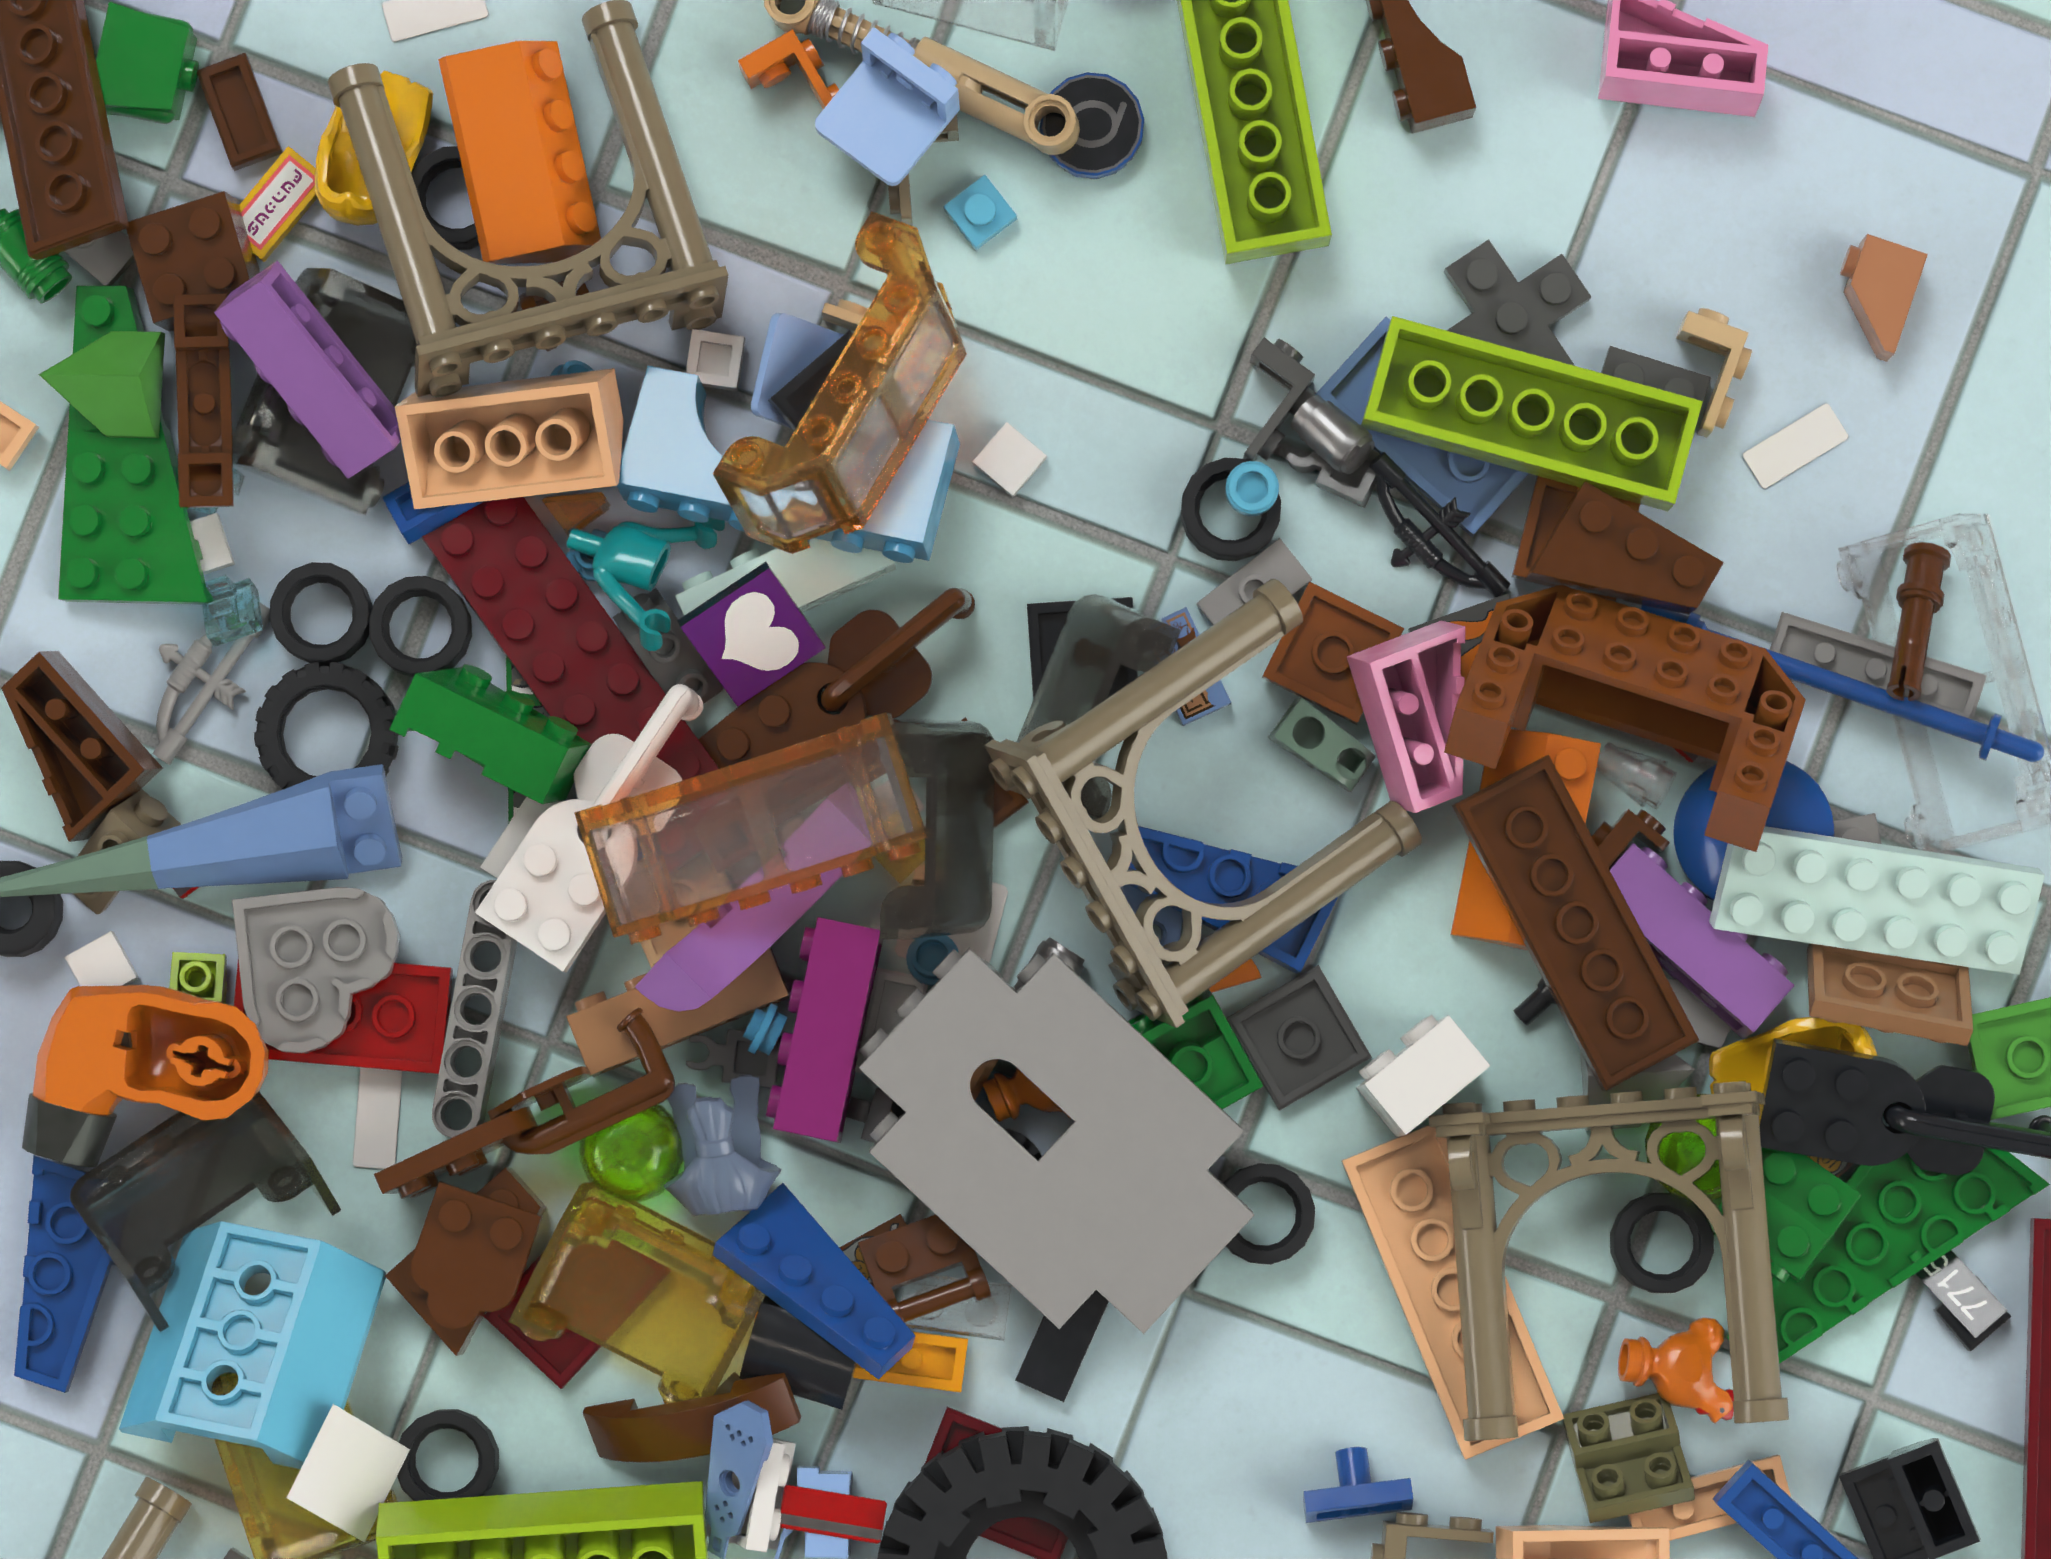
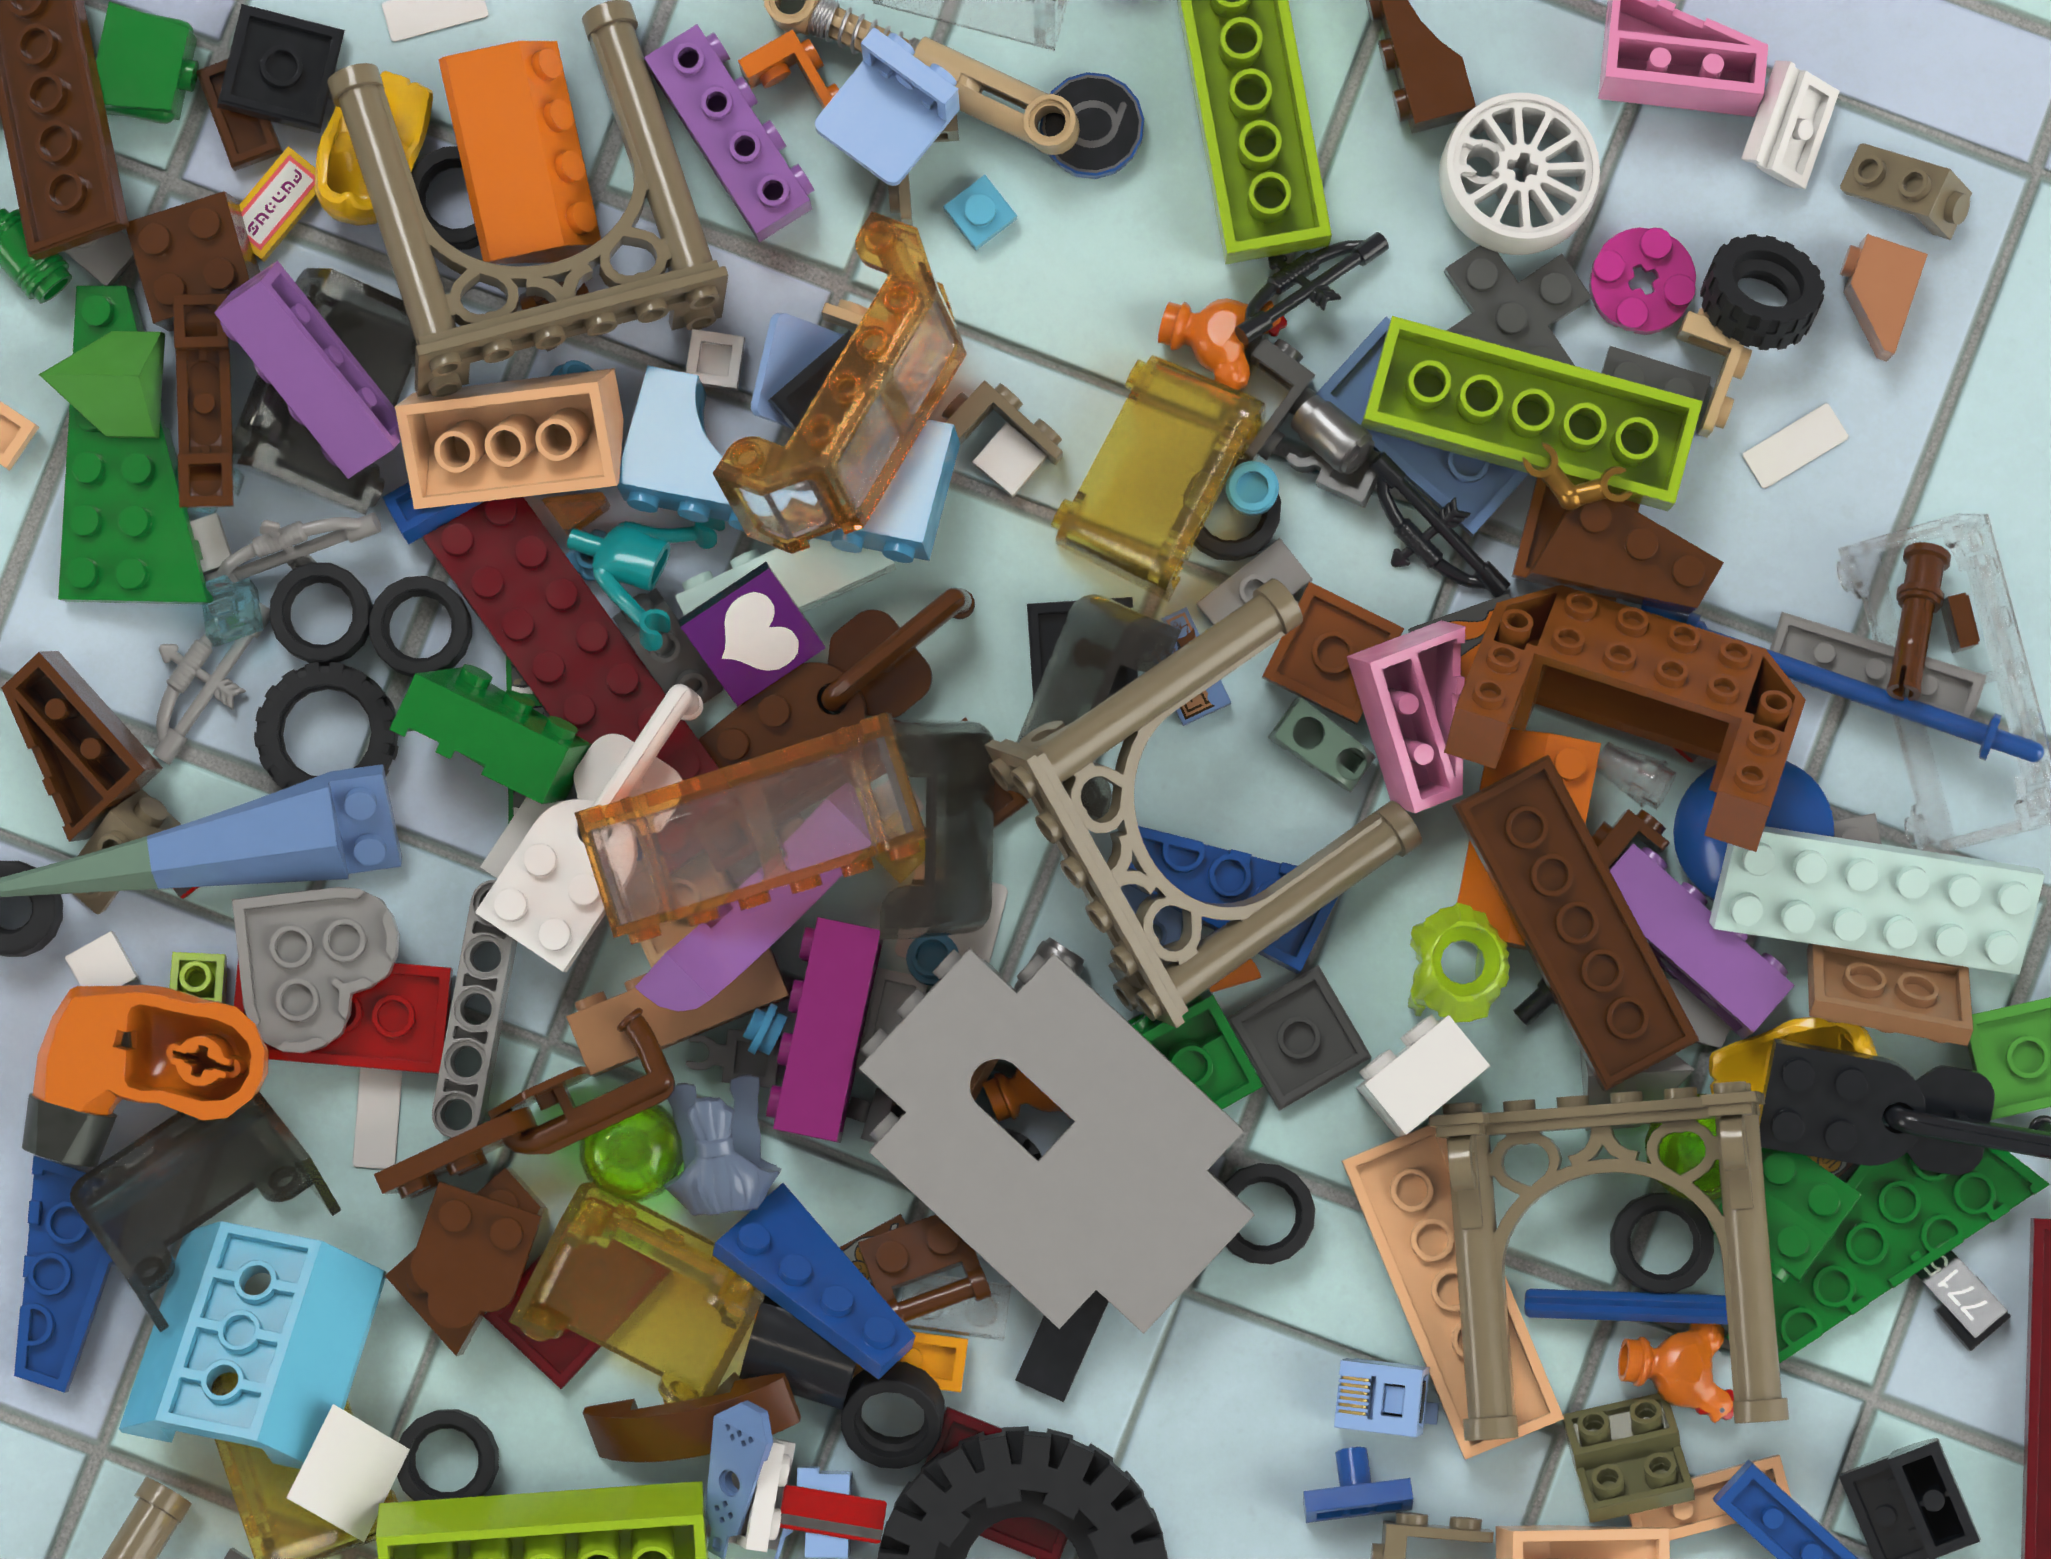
(277, 539): none -> light grey piece
(280, 68): none -> black tile
(729, 133): none -> medium lavender brick
(888, 1450): none -> black tyre
(970, 411): none -> dark tan bracket
(1158, 474): none -> clear yellow windscreen
(1213, 337): none -> orange animal
(1317, 290): none -> black piece
(1384, 1398): none -> light blue piece
(1433, 988): none -> lime piece
(1458, 177): none -> white piece
(1571, 495): none -> pearl gold arm
(1626, 1306): none -> blue axle
(1632, 309): none -> dark pink plate
(1749, 320): none -> black tyre
(1790, 124): none -> white plate
(1909, 186): none -> dark tan bracket
(1960, 622): none -> reddish brown tile

